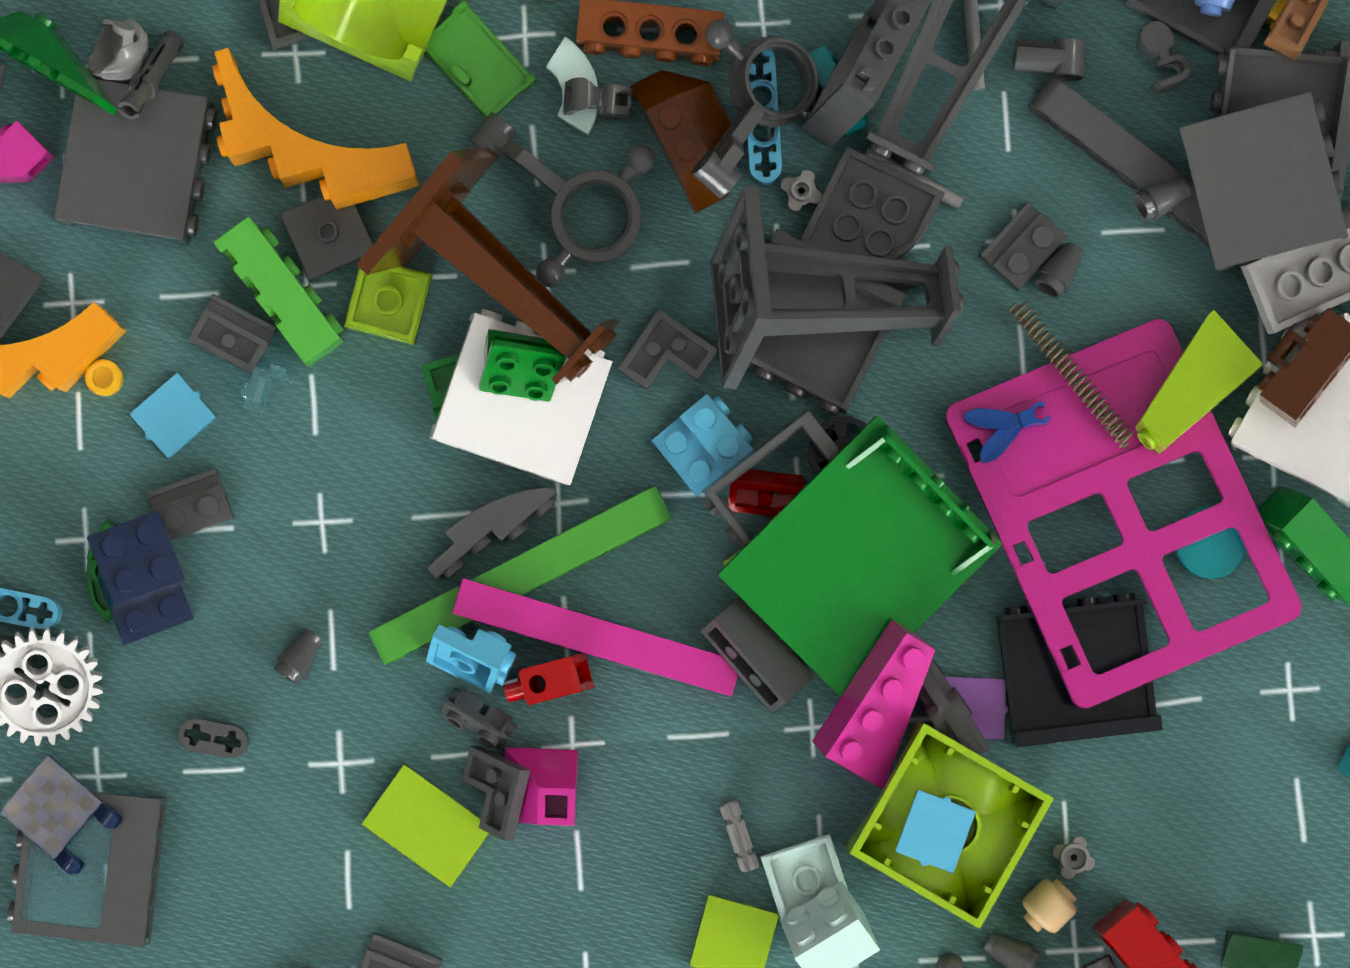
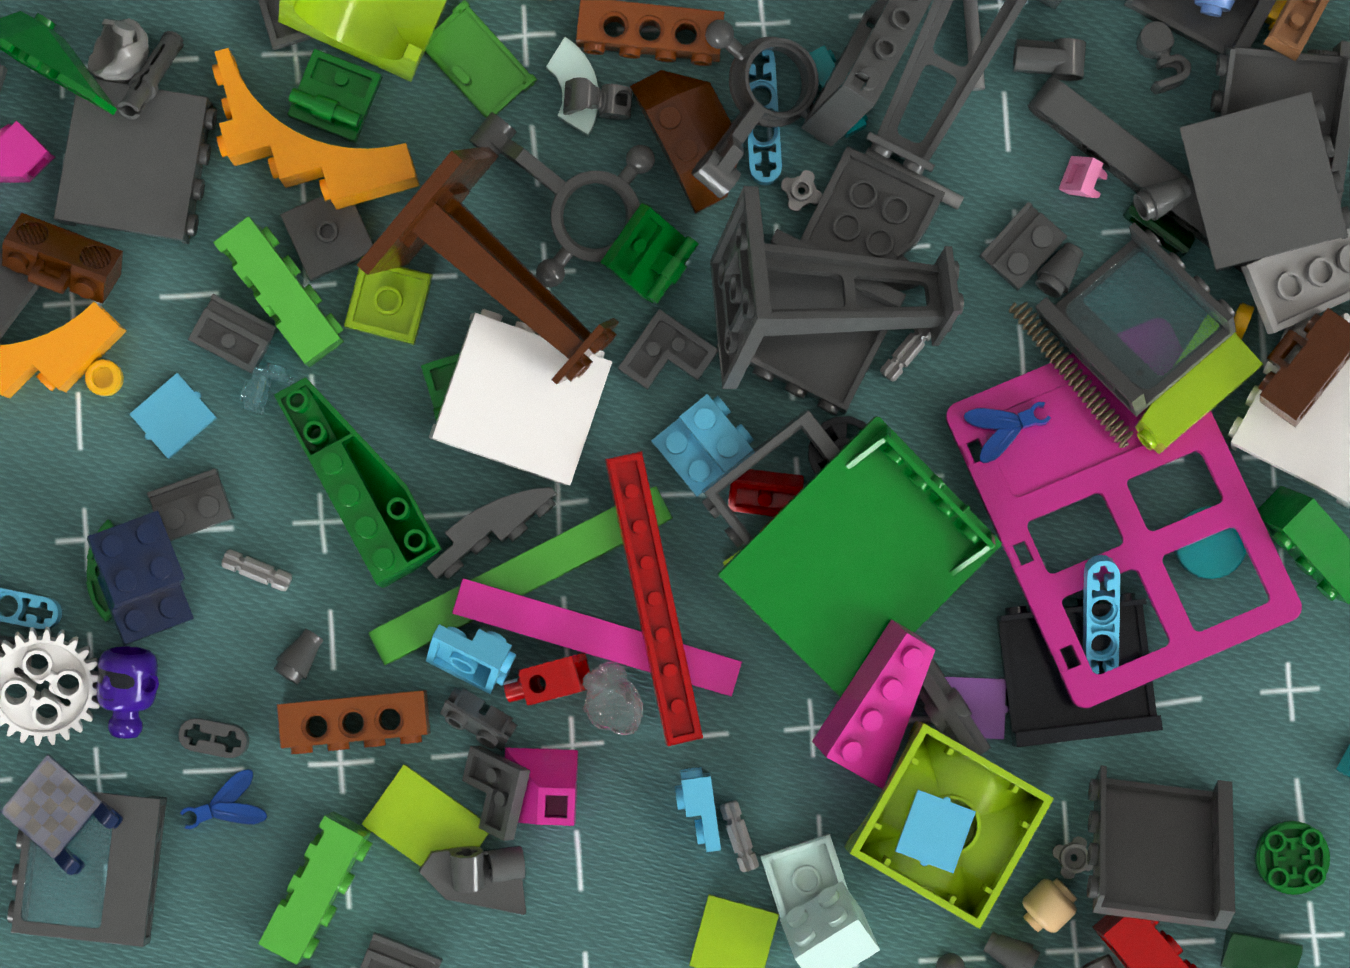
(61, 259): none -> reddish brown piece
(126, 685): none -> dark purple piece
(223, 805): none -> blue piece
(256, 570): none -> light grey axle
(296, 716): none -> dark orange brick
(315, 888): none -> bright green wedge
(334, 95): none -> green plate
(361, 486): none -> green wedge
(479, 876): none -> dark grey panel
(520, 366): green bracket -> none
(612, 700): none -> clear hair
(649, 254): none -> green plate
(654, 598): none -> red tile
(697, 799): none -> medium azure plate
(757, 654): dark grey brick -> none
(905, 353): none -> light grey axle
(1082, 176): none -> bright pink tile
(1106, 624): none -> medium azure beam
(1140, 321): none -> clear light blue panel
(1162, 852): none -> dark grey panel
(1171, 235): none -> dark green slope
(1242, 318): none -> yellow tile
(1292, 857): none -> green tile

